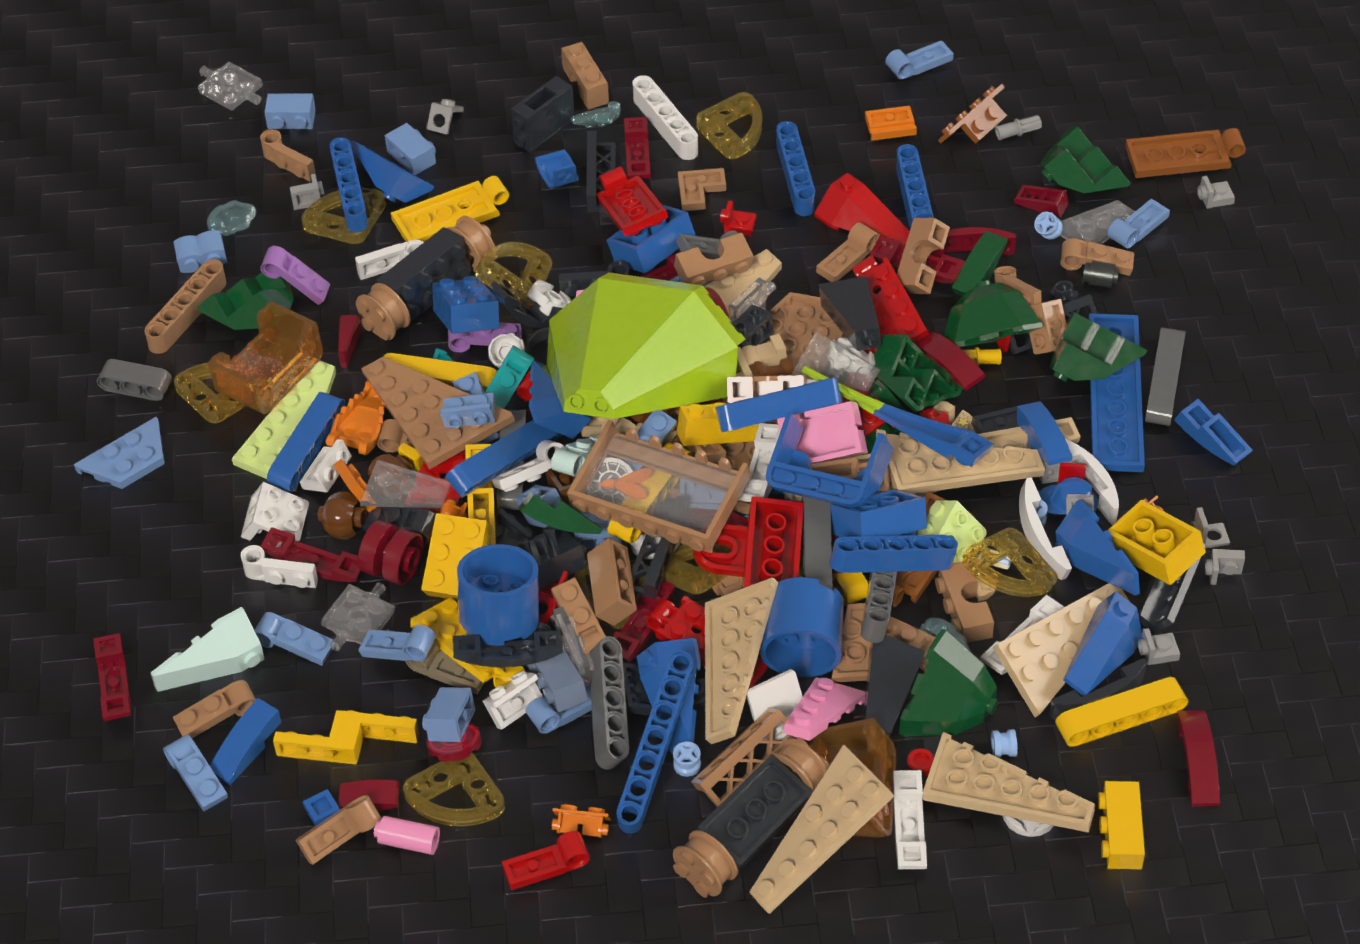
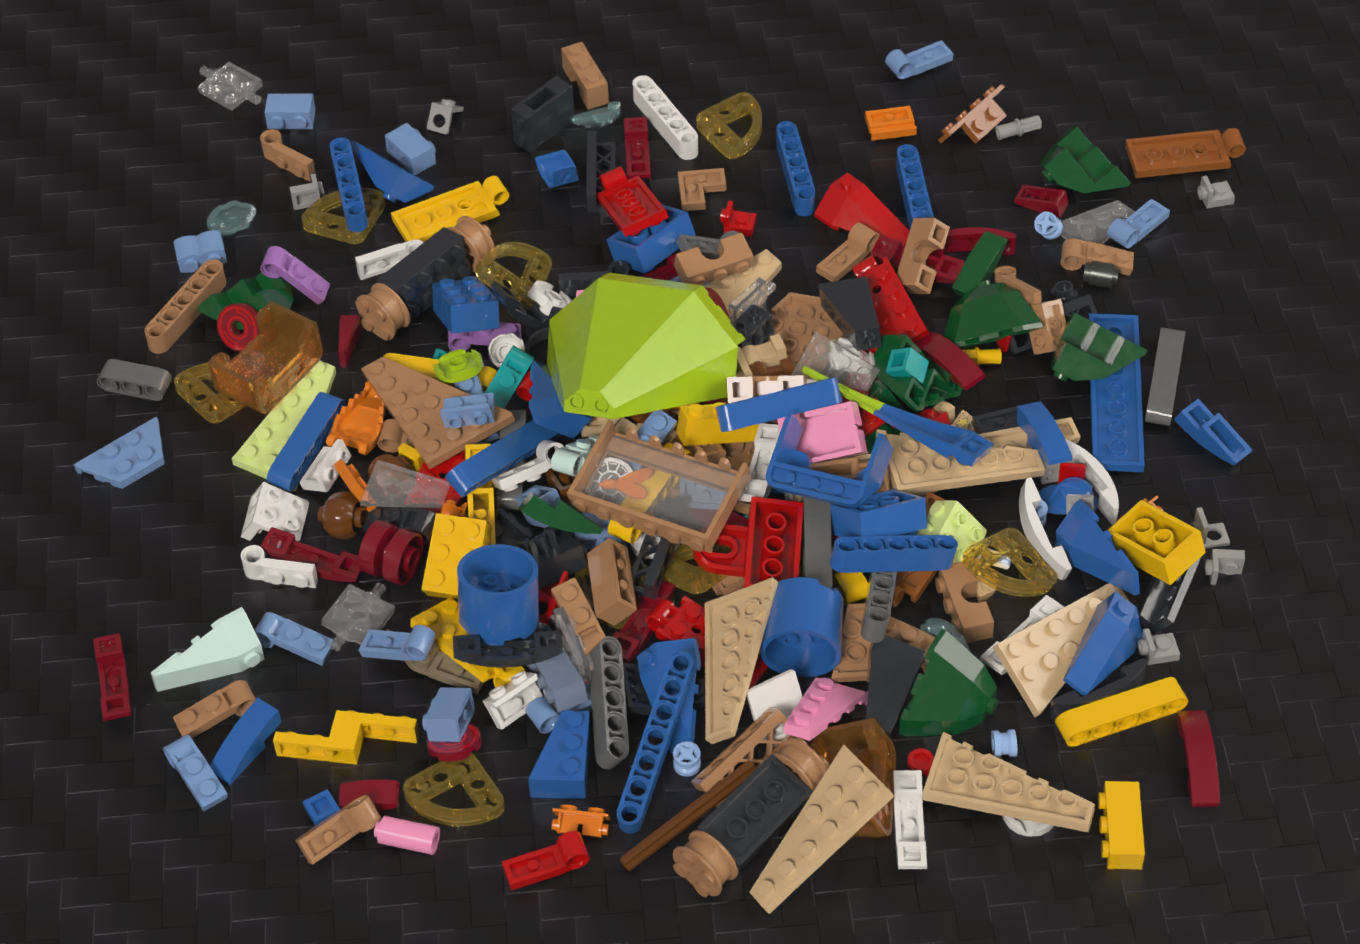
(228, 325): none -> dark red tile
(458, 366): none -> lime tile
(564, 759): none -> blue wedge
(687, 816): none -> reddish brown axle
(907, 363): none -> teal brick

